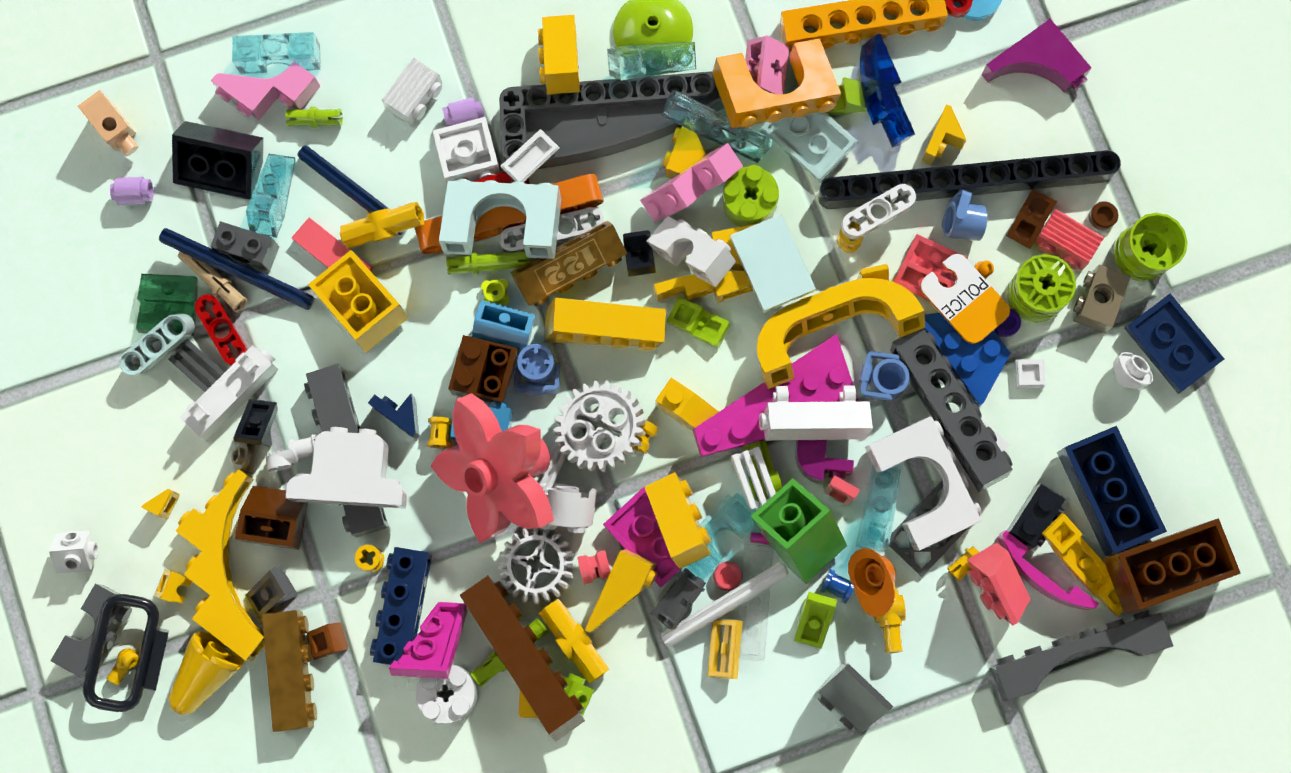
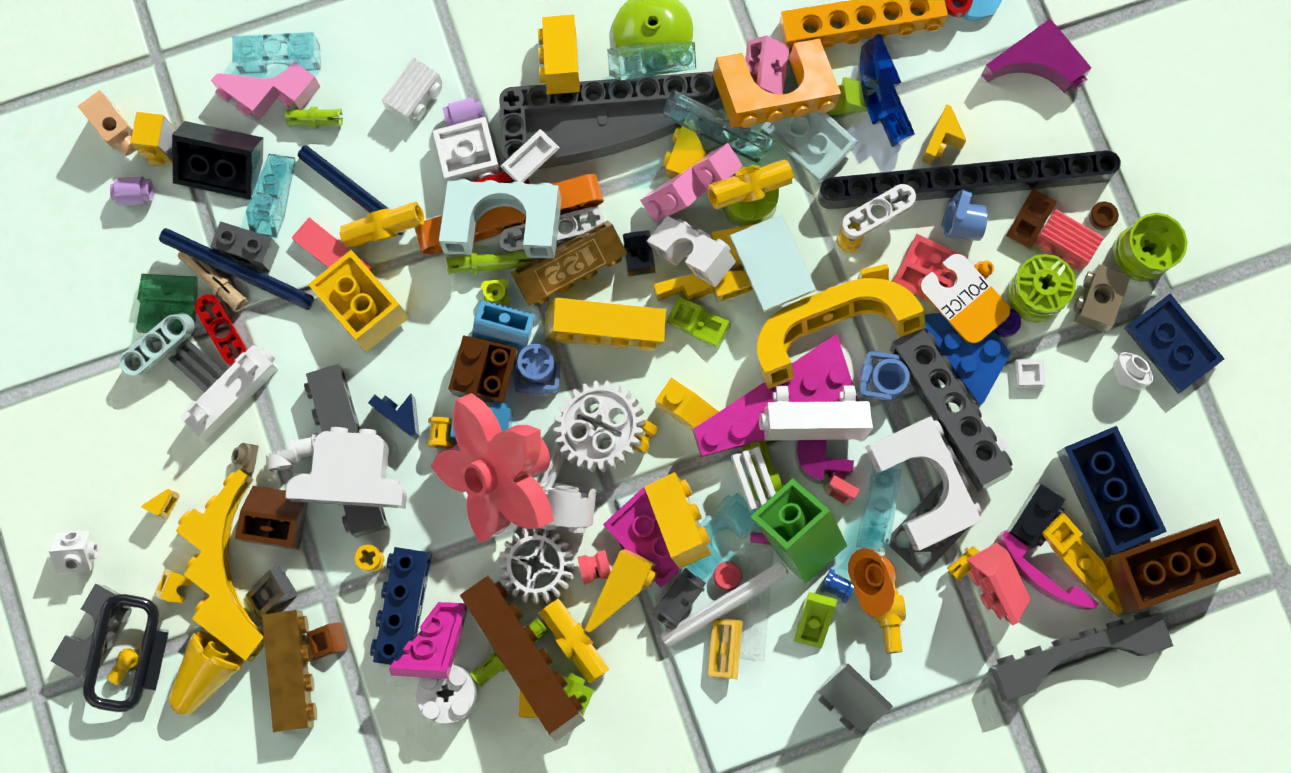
(153, 138): none -> yellow brick
(256, 423): black slope -> none
(750, 184): none -> yellow piece

